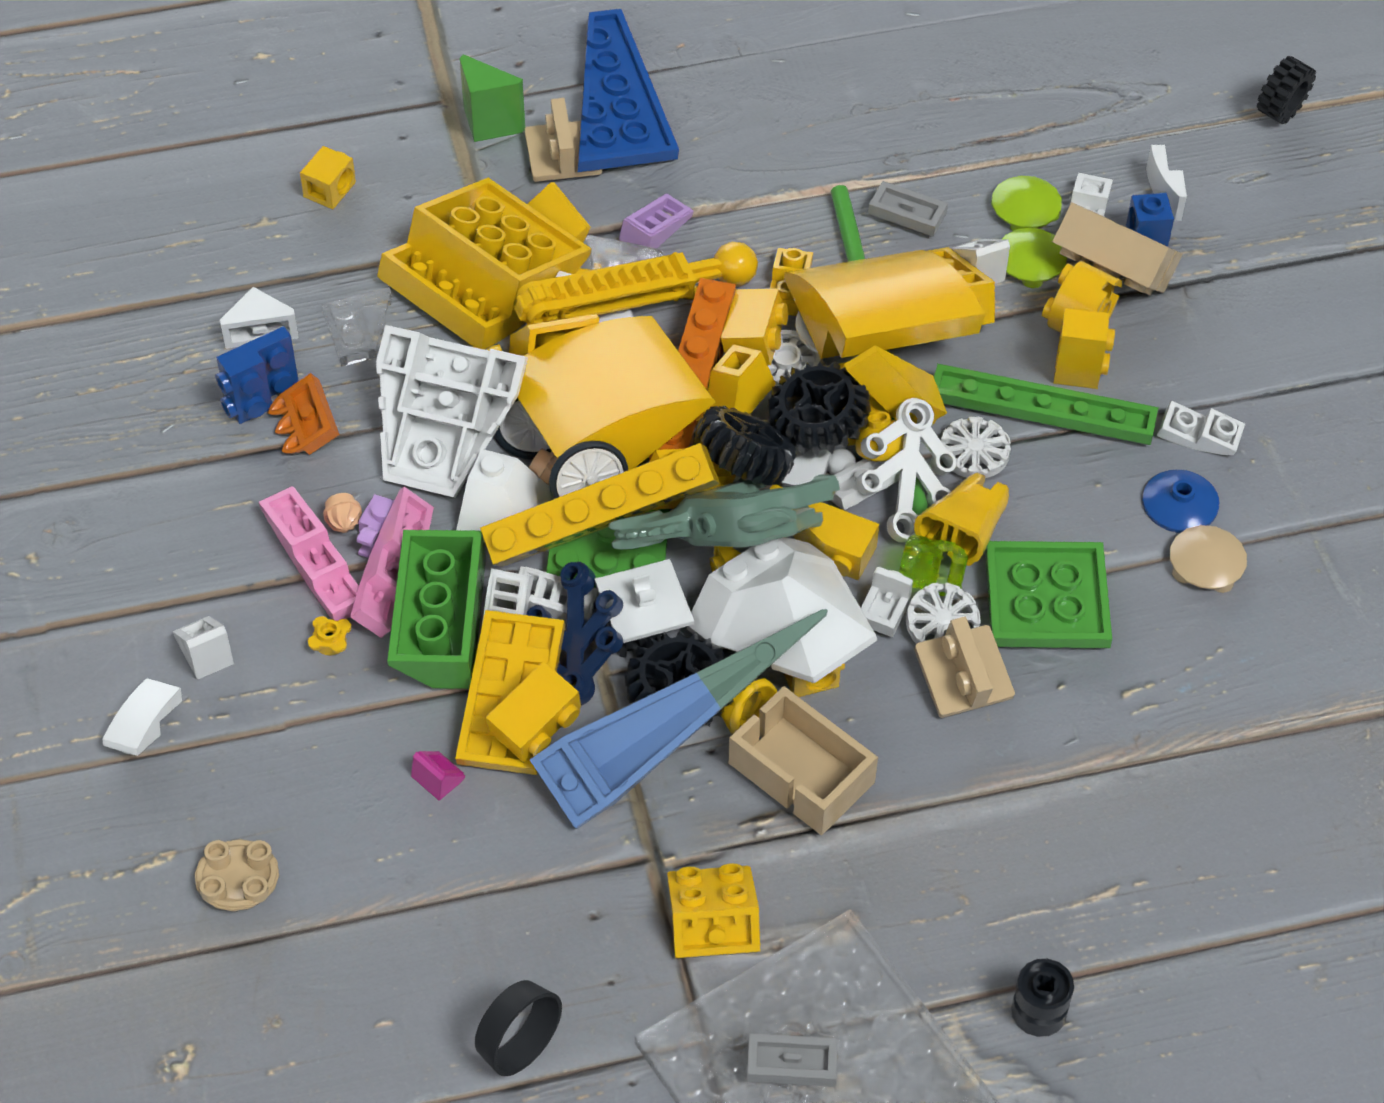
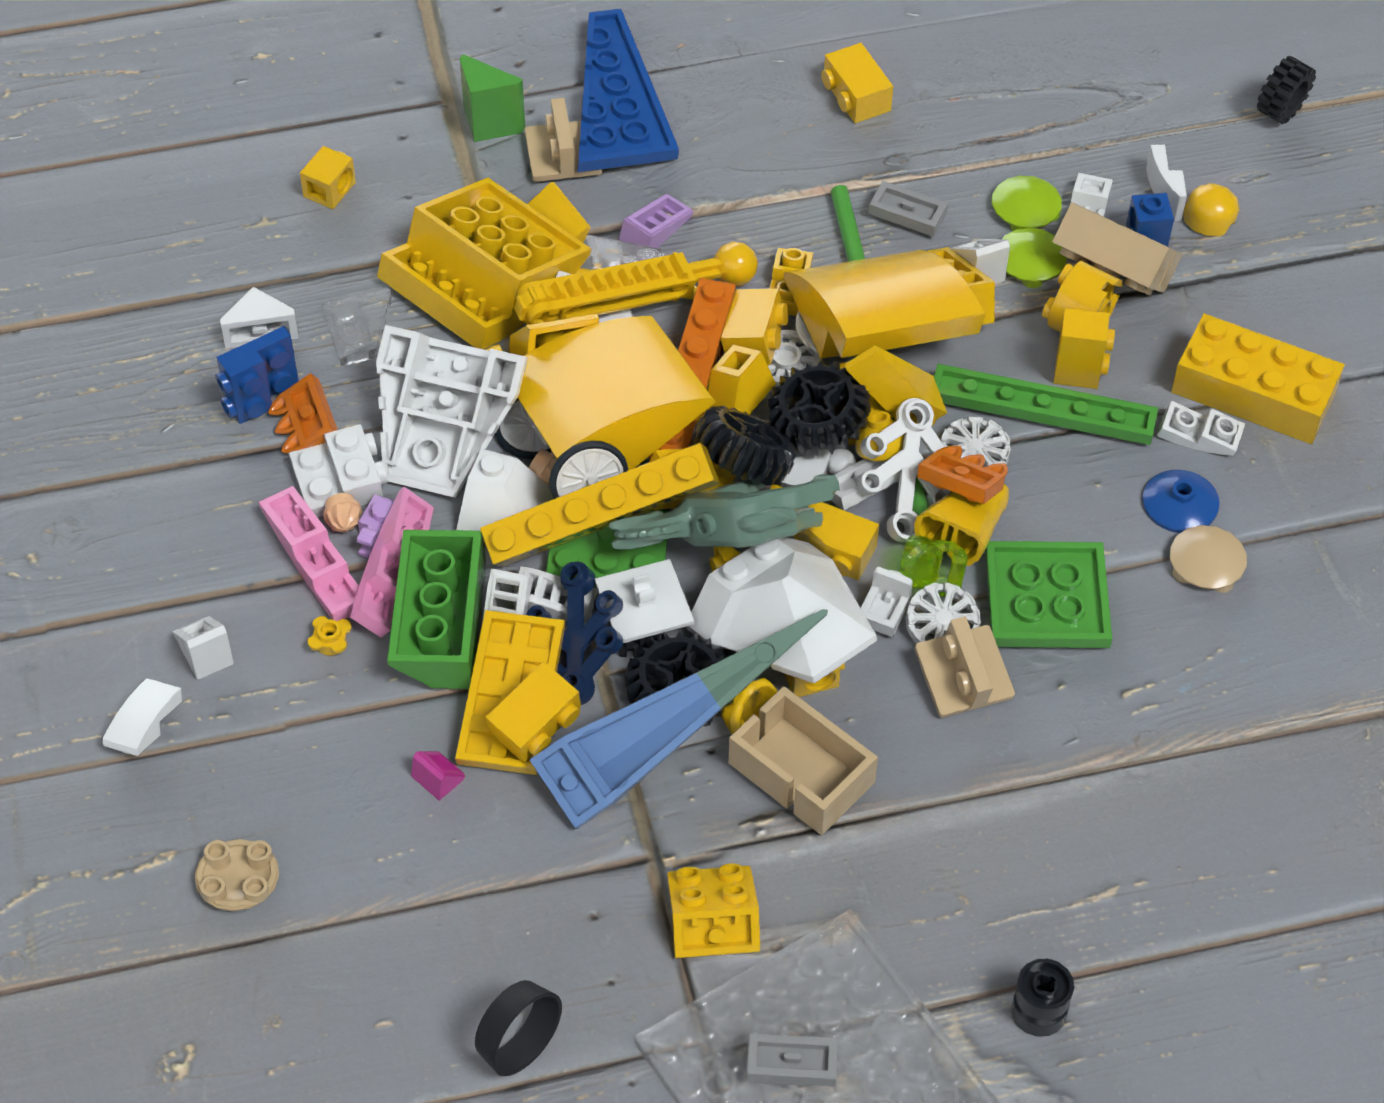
(337, 467): none -> white plate
(857, 83): none -> yellow piece
(963, 475): none -> orange plate
(1211, 209): none -> yellow hair
(1257, 378): none -> yellow brick

